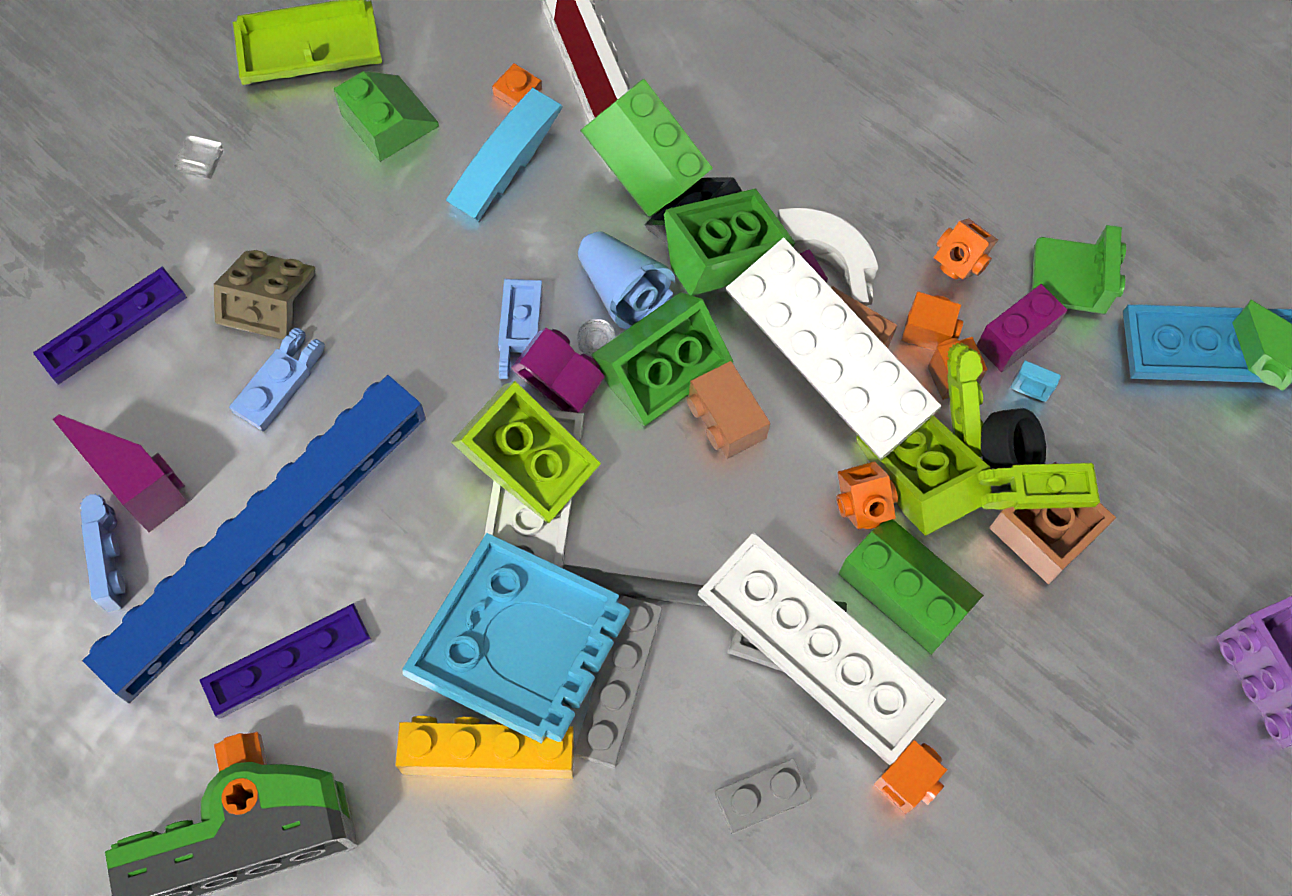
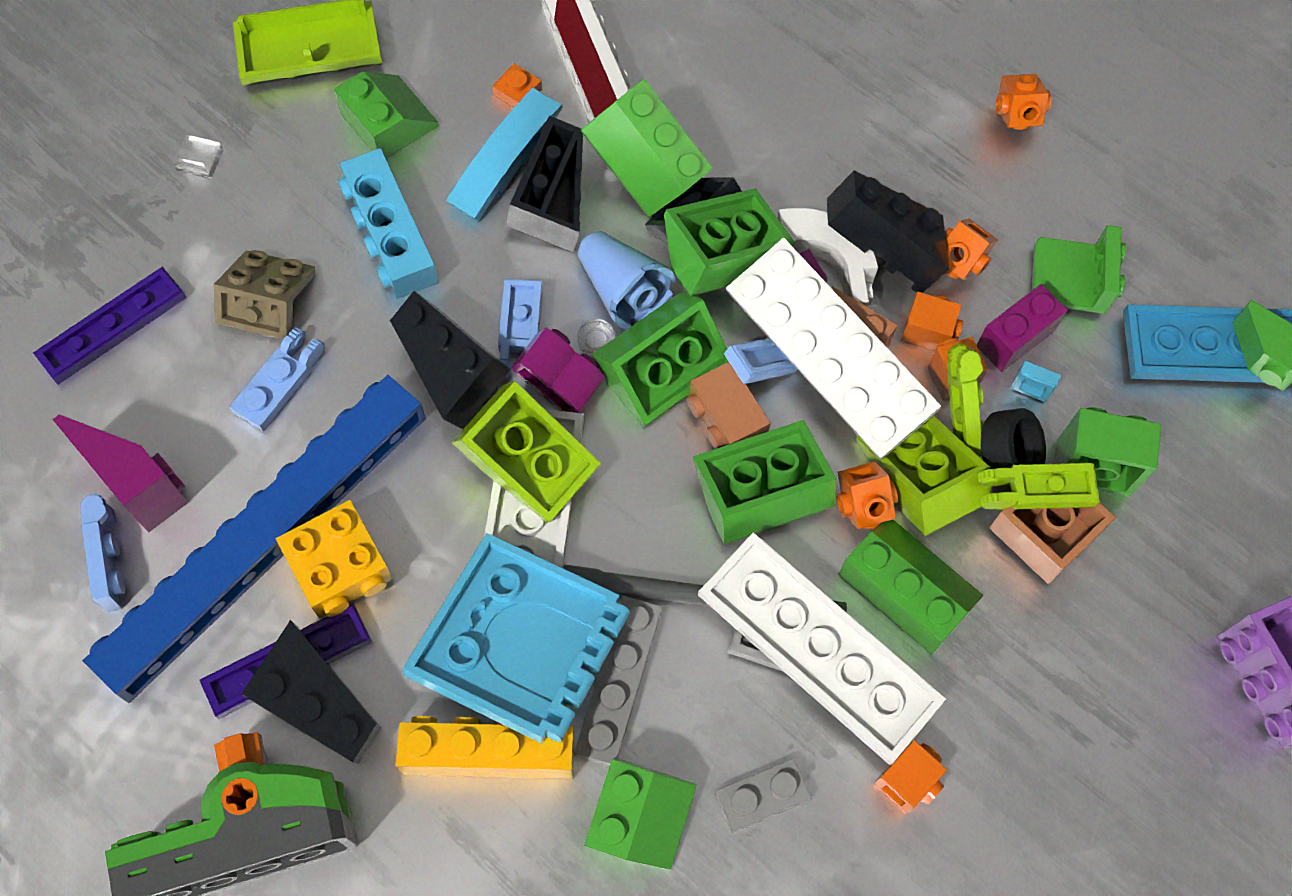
(311, 696): none -> black wedge
(334, 560): none -> yellow brick
(372, 175): none -> medium azure brick
(448, 360): none -> black wedge
(549, 189): none -> black wedge
(640, 814): none -> bright green slope
(758, 361): none -> light blue tile
(765, 481): none -> bright green slope
(891, 226): none -> black wedge
(1022, 101): none -> orange brick
(1118, 446): none -> bright green brick

